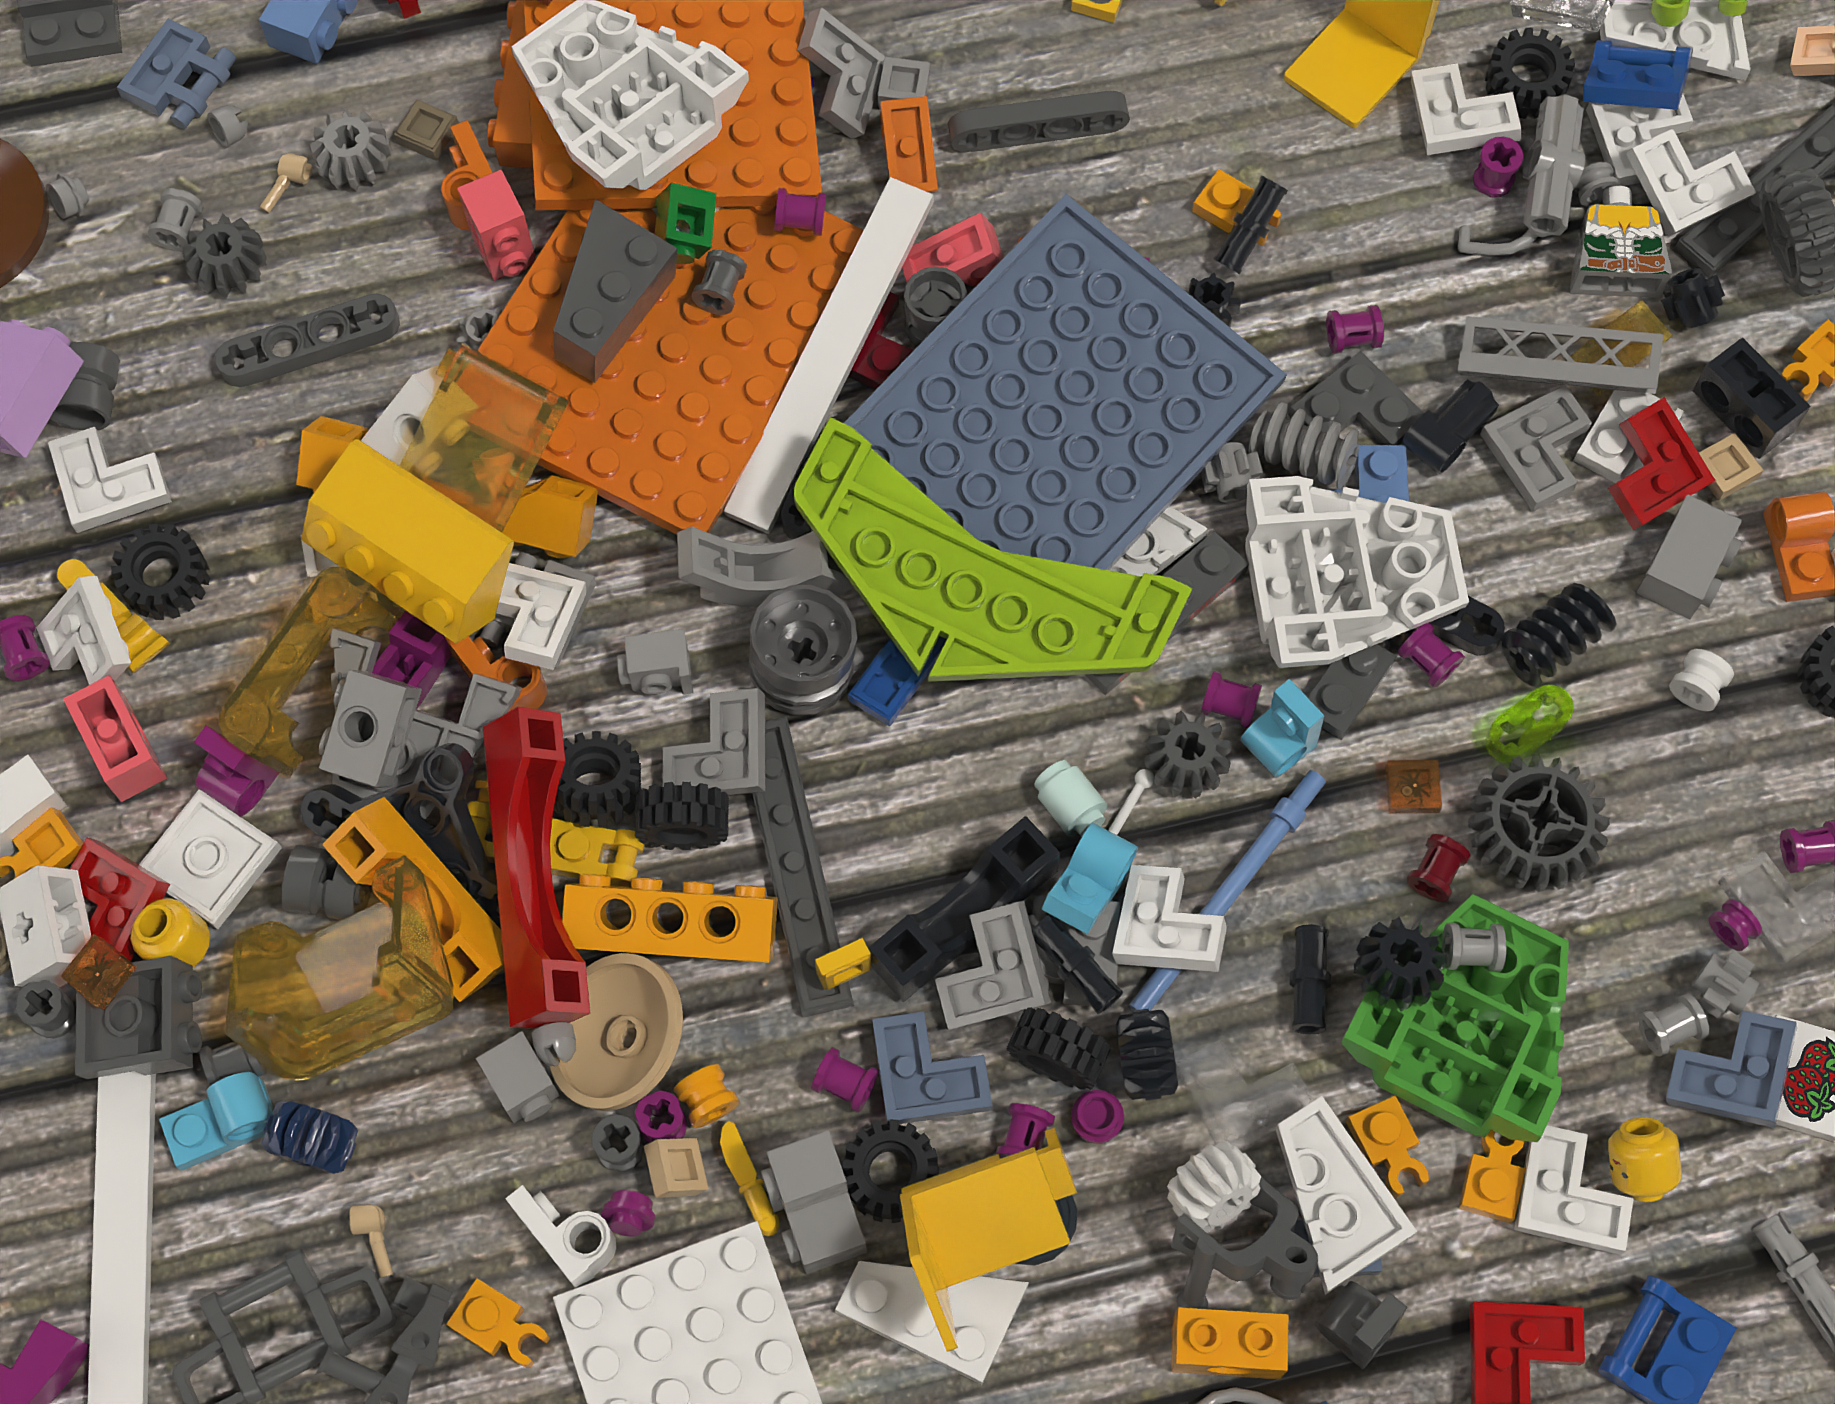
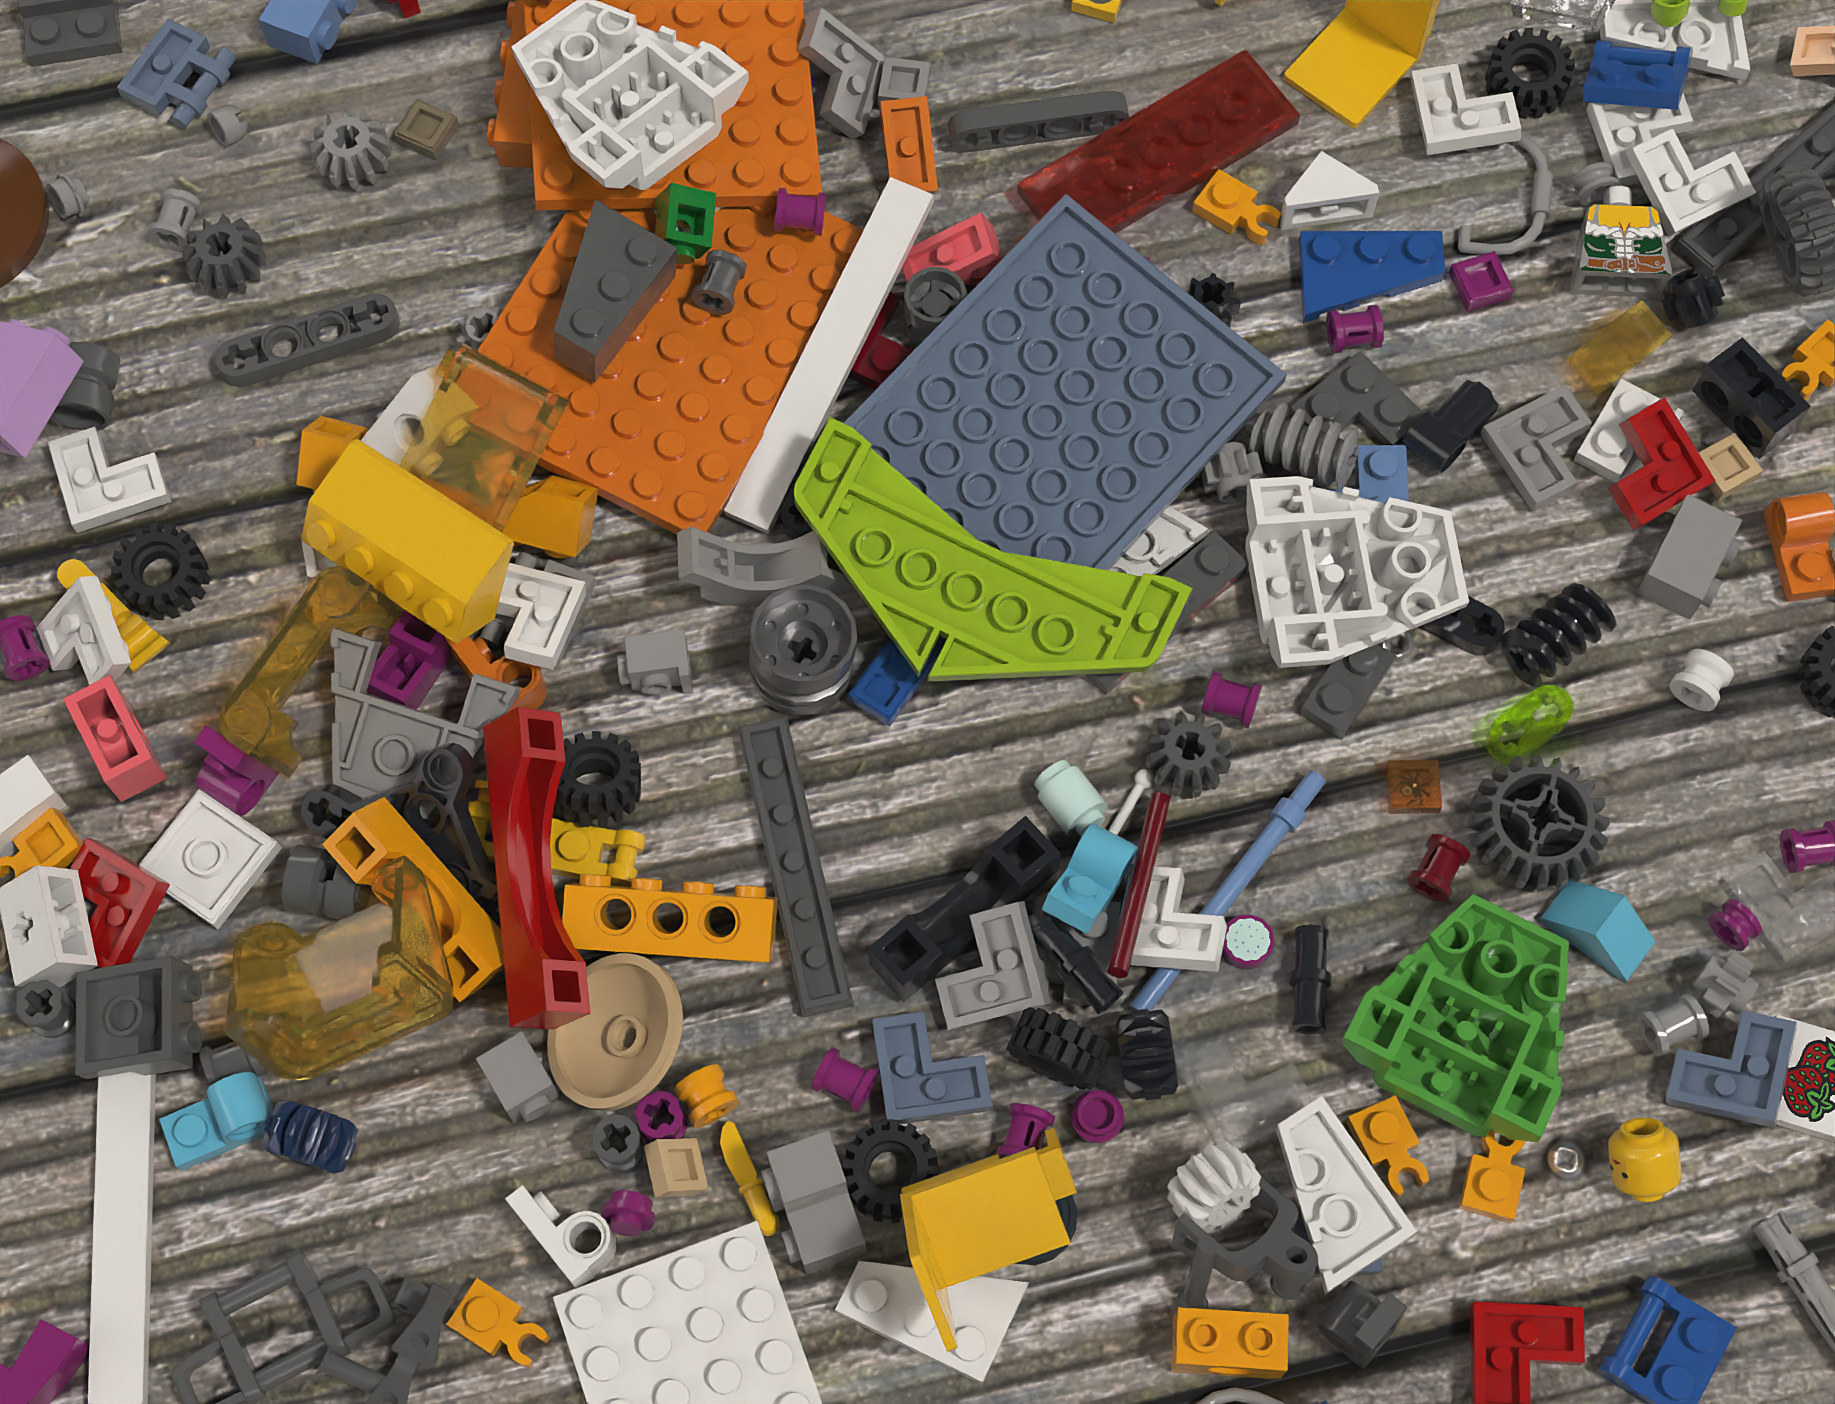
(98, 971): clear orange tile -> none
(170, 930): yellow head -> none
(290, 168): tan hand -> none
(371, 1220): tan hand -> none
(392, 711): light grey brick -> none
(469, 165): orange plate -> none
(497, 225): coral brick -> none
(554, 1043): light grey hinge -> none
(681, 816): black tyre -> none
(735, 751): light grey plate -> none
(843, 964): yellow tile -> none
(1138, 885): none -> dark red bar
(1167, 146): none -> clear red plate
(1247, 942): none -> light aqua tile
(1250, 224): black pin -> none
(1285, 730): medium azure plate -> none
(1328, 195): none -> white slope
(1356, 266): none -> blue wing
(1418, 955): black gear -> none
(1431, 654): magenta bush -> none
(1474, 946): light grey bush -> none
(1481, 281): none -> magenta tile
(1498, 165): magenta bush -> none
(1553, 166): light grey piece -> none
(1556, 1204): white plate -> none
(1557, 371): light grey fence -> none
(1600, 927): none -> medium azure slope

